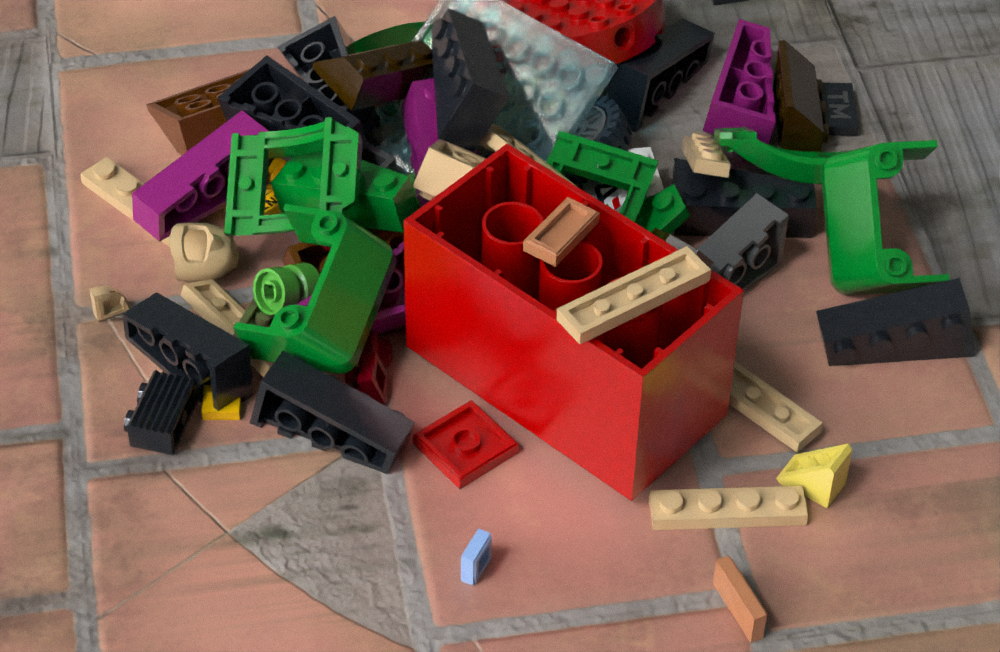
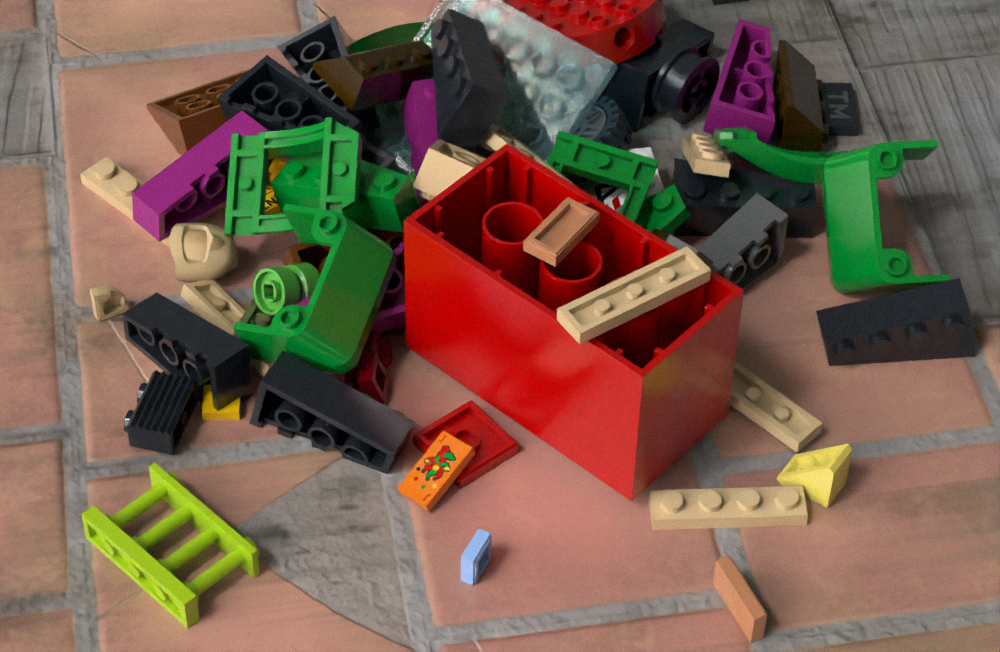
(157, 575): none -> lime fence
(436, 471): none -> orange tile
(685, 84): none -> black wheel

